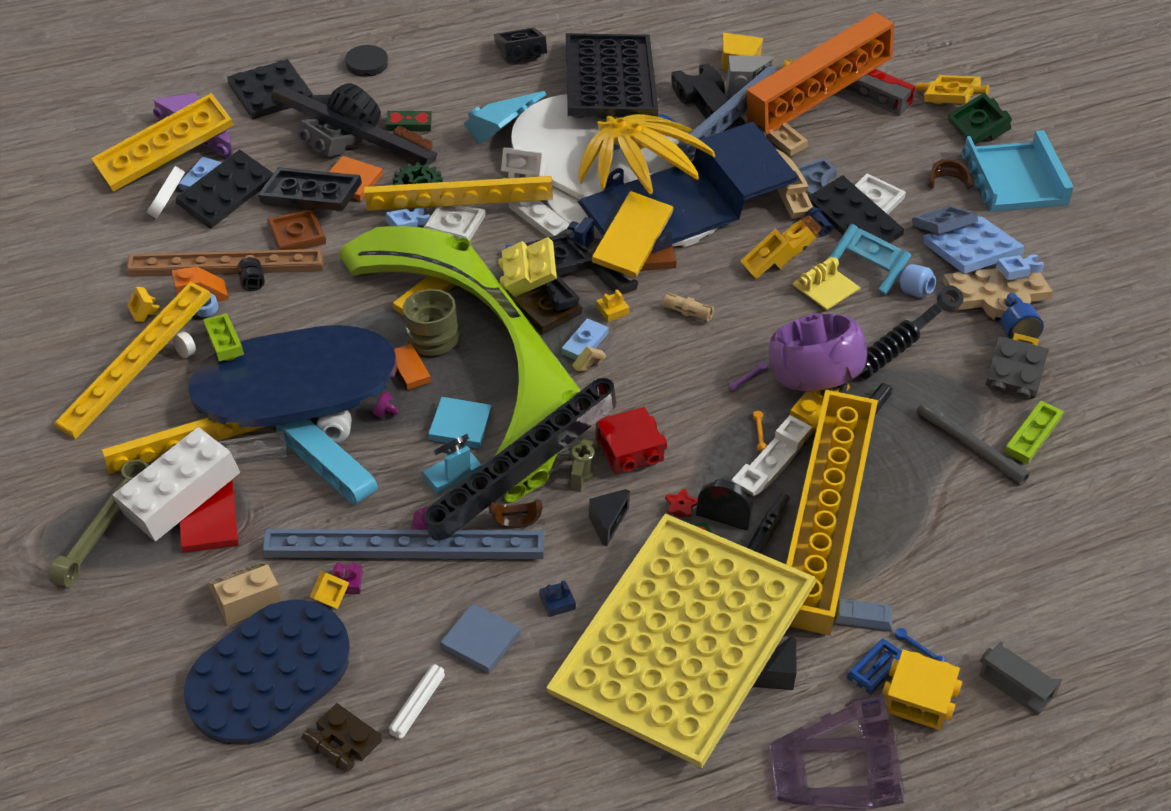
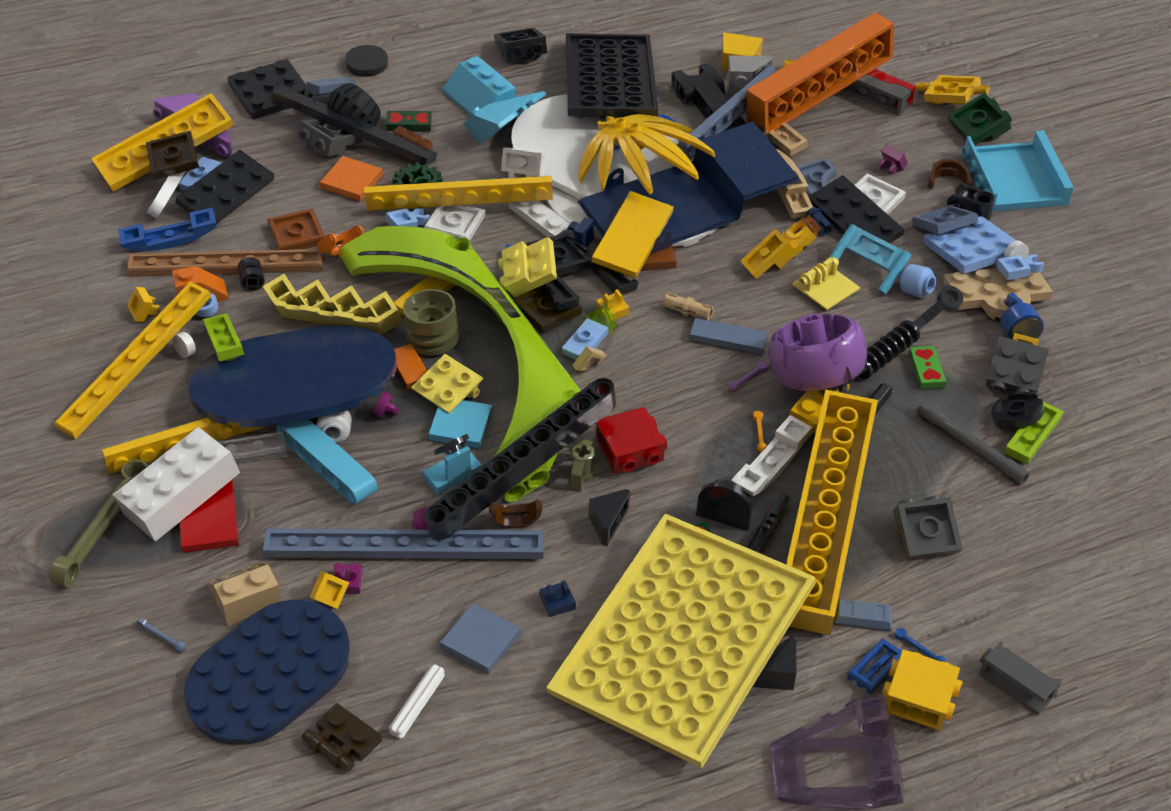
(168, 236): none -> blue slope
(172, 155): none -> dark brown plate
(179, 646): none -> sand blue hinge
(310, 189): black plate -> none
(328, 85): none -> sand blue tile
(328, 243): none -> orange helmet
(344, 308): none -> light yellow brick
(448, 383): none -> light yellow hinge
(476, 85): none -> medium azure slope
(603, 316): none -> clear neon green tile
(681, 510): red plate -> none
(728, 336): none -> sand blue tile
(894, 157): none -> magenta tile
(927, 367): none -> bright green tile
(927, 527): none -> dark grey plate
(973, 200): none -> black piece
(1017, 248): none -> white tile
(1018, 410): none -> black tile

